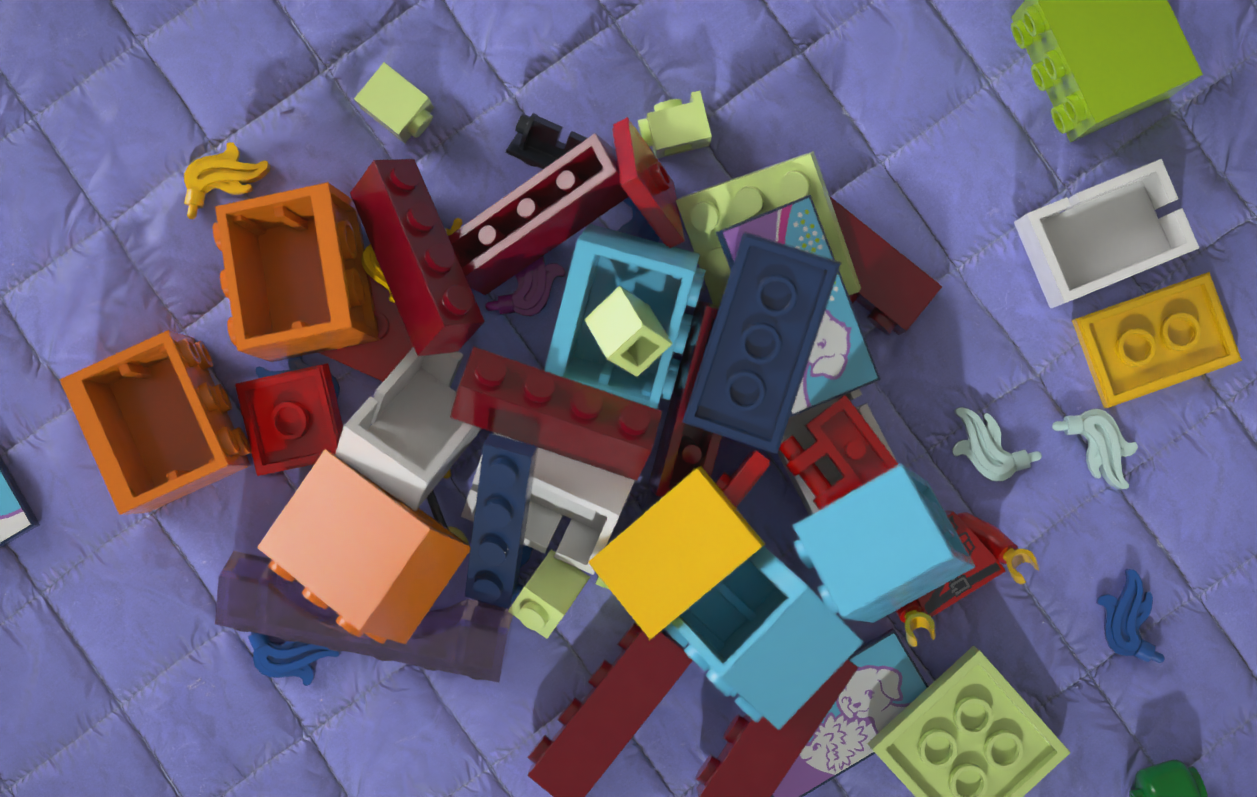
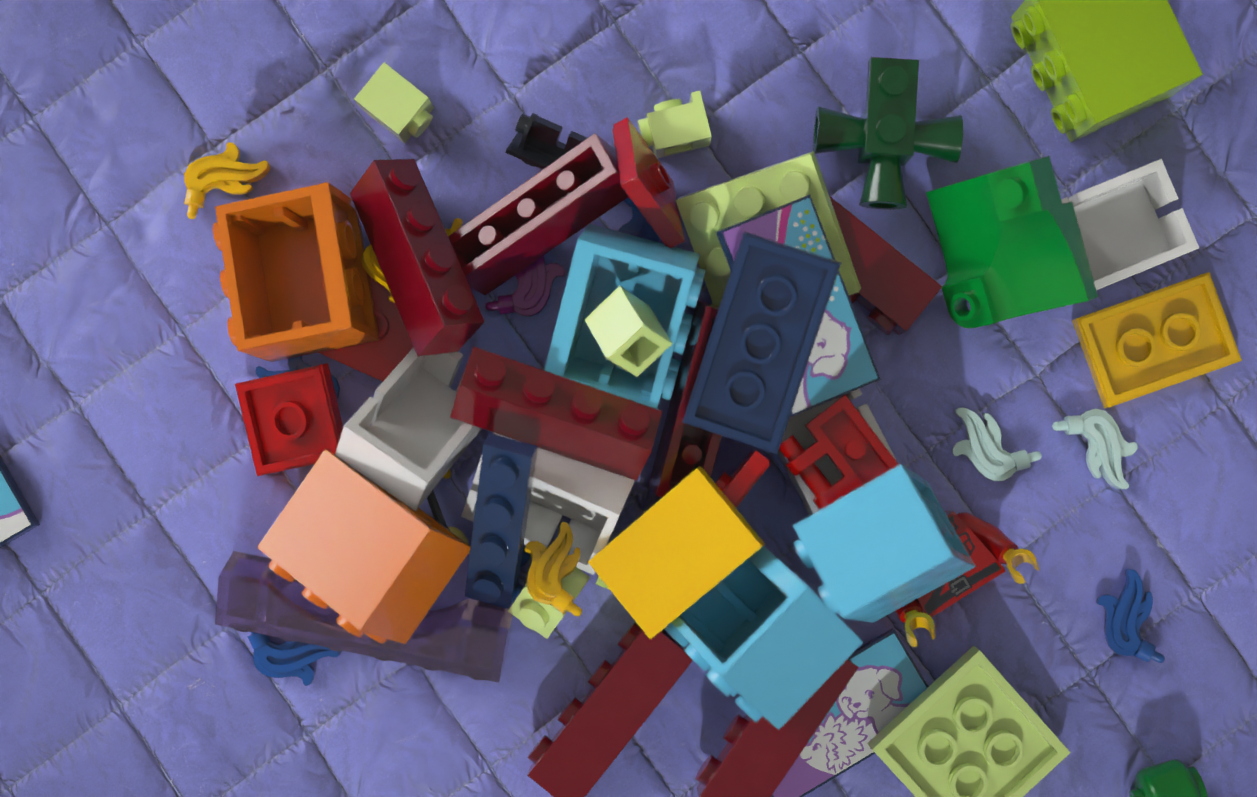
(156, 422): orange container -> none
(550, 567): none -> yellow piece
(888, 132): none -> dark green brick
(1009, 245): none -> green slope

